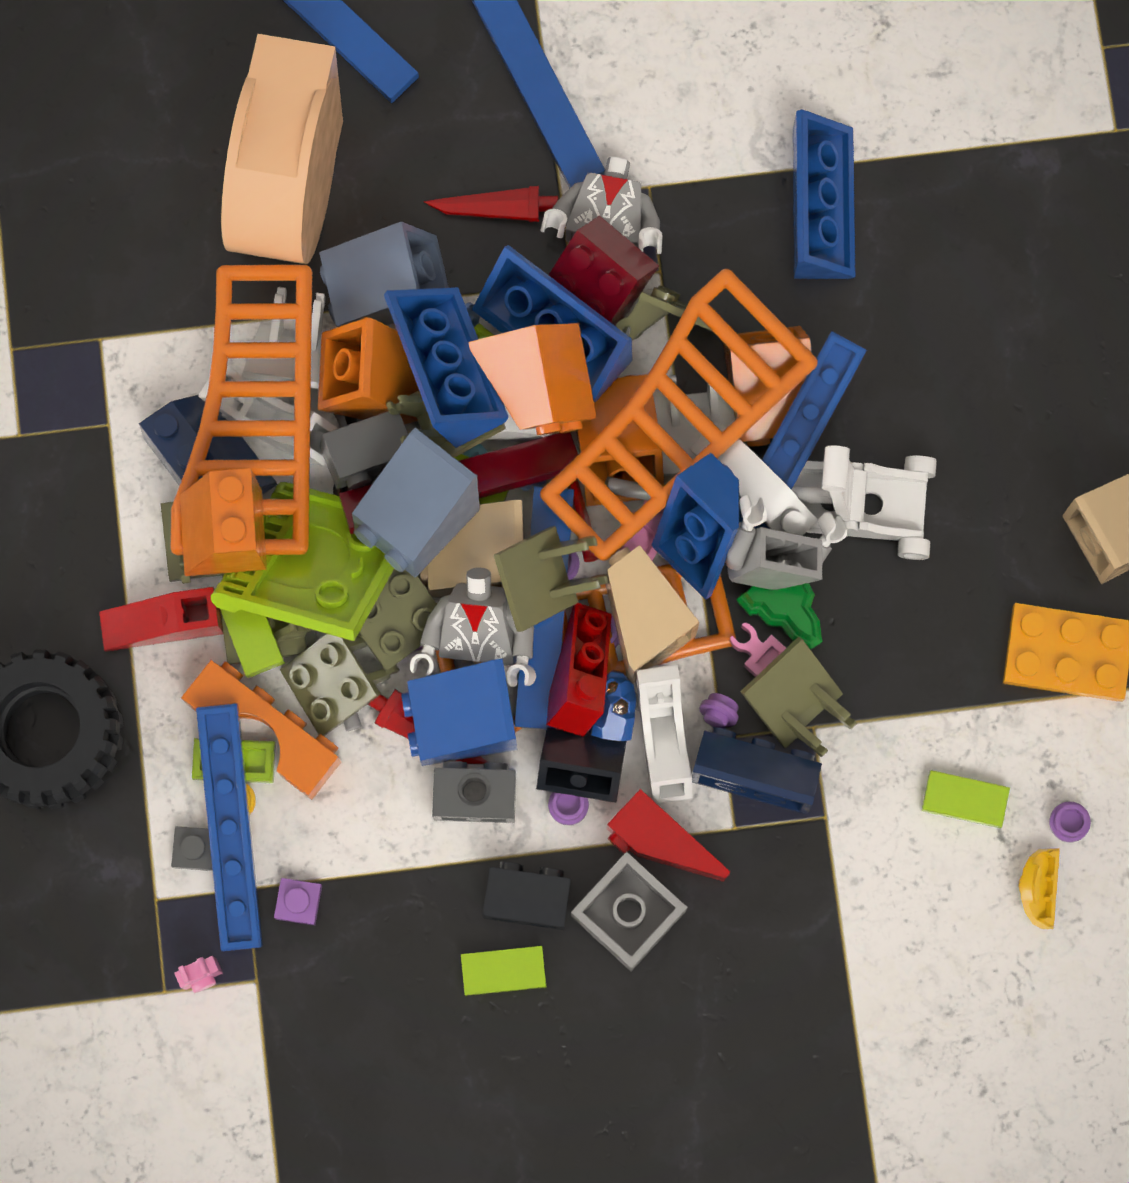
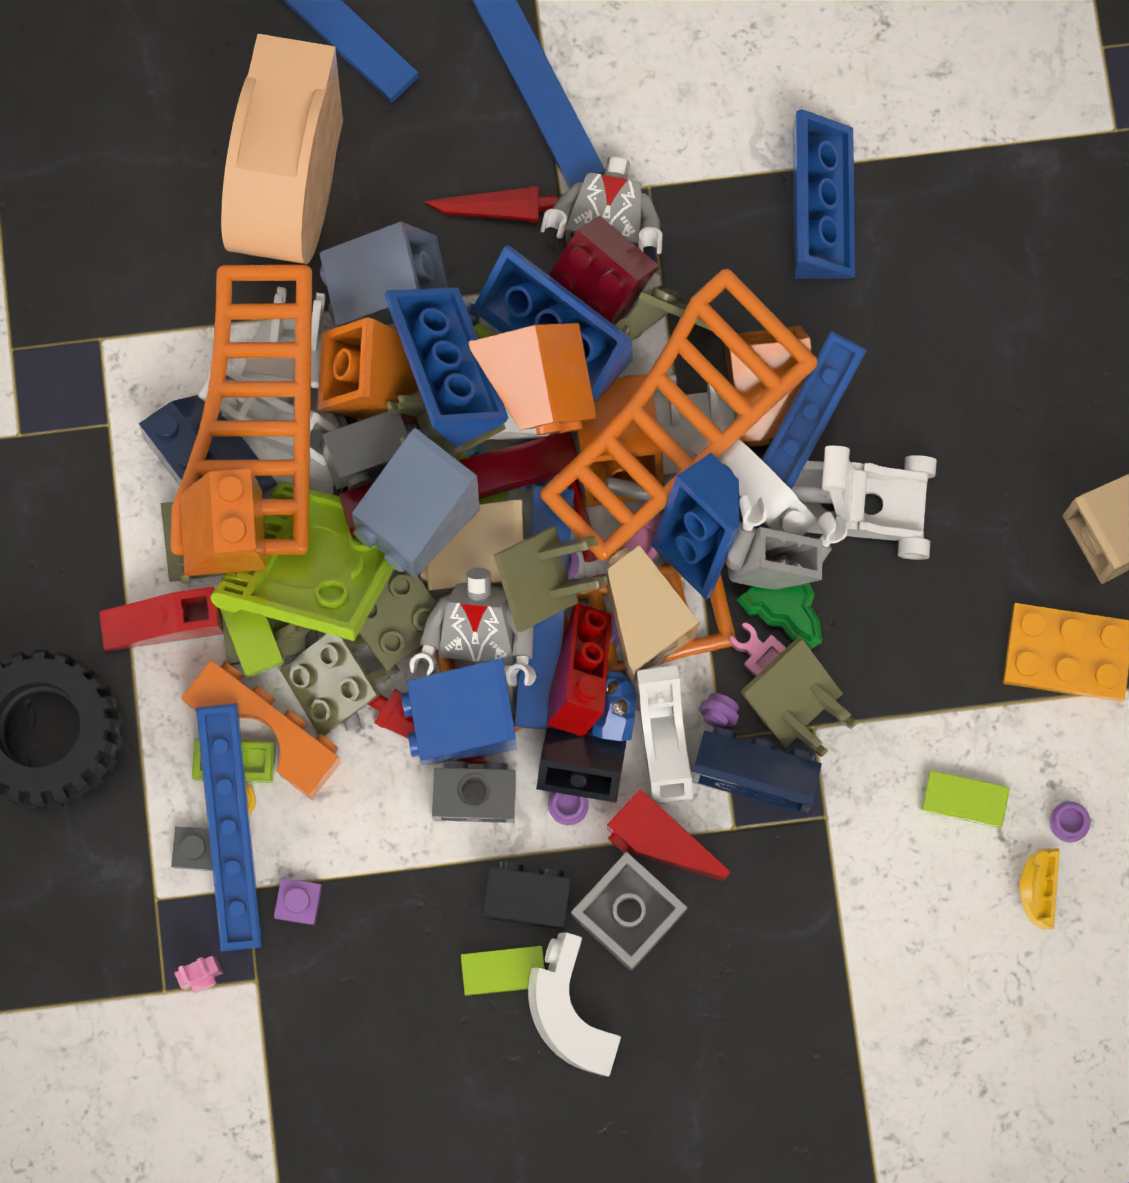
(557, 1020): none -> white arch

